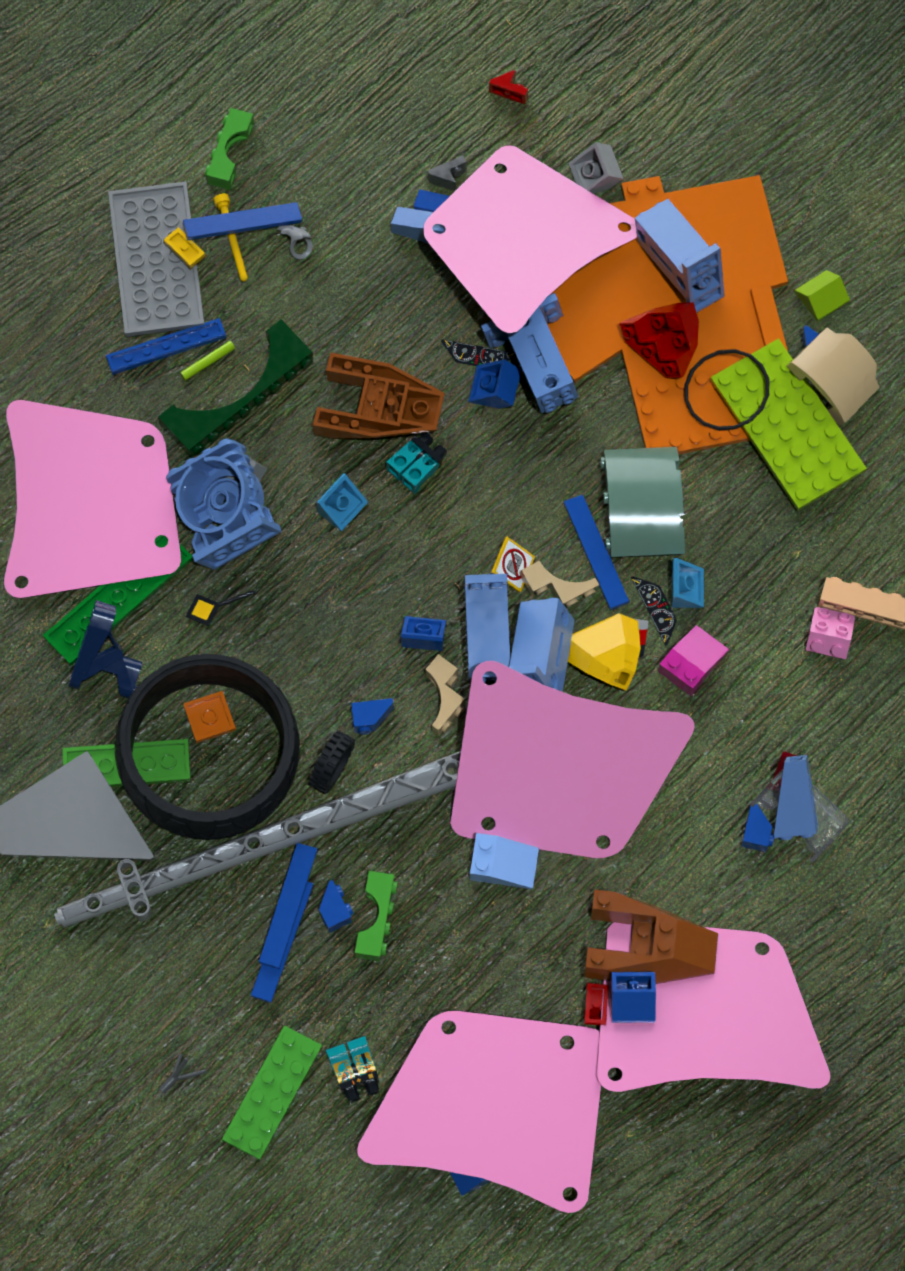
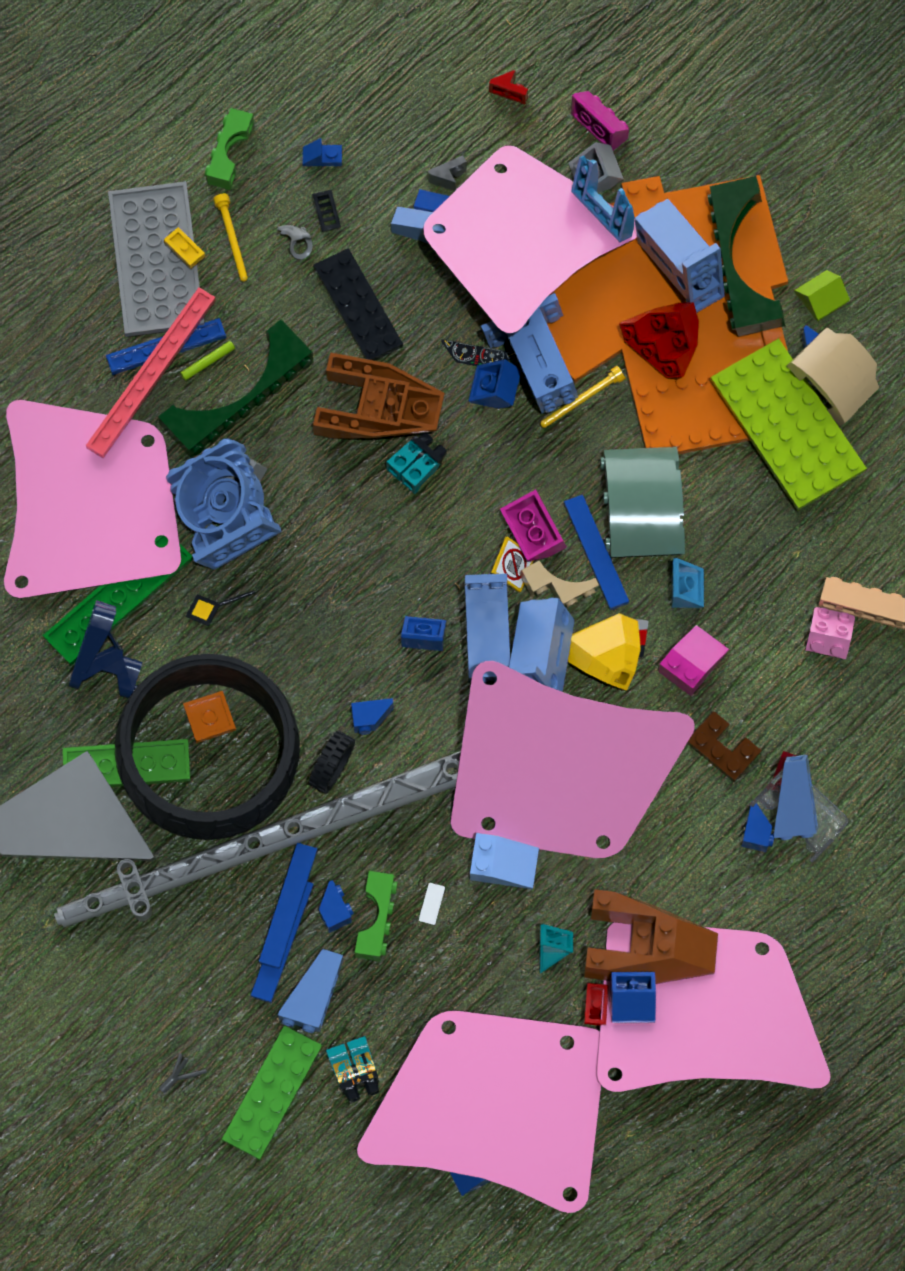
(150, 372): none -> coral plate
(242, 221): blue tile -> none
(313, 994): none -> medium blue slope
(322, 155): none -> blue slope
(322, 196): none -> black slope
(341, 503): dark azure slope -> none
(358, 305): none -> black plate
(431, 903): none -> white sticker
(443, 675): tan arch -> none
(533, 527): none -> dark pink slope
(554, 945): none -> teal slope
(598, 119): none -> dark pink slope
(613, 377): none -> yellow piece
(617, 219): none -> dark azure wedge
(657, 607): black sticker -> none
(706, 744): none -> reddish brown plate
(744, 422): black piece -> none
(750, 309): none -> dark green arch

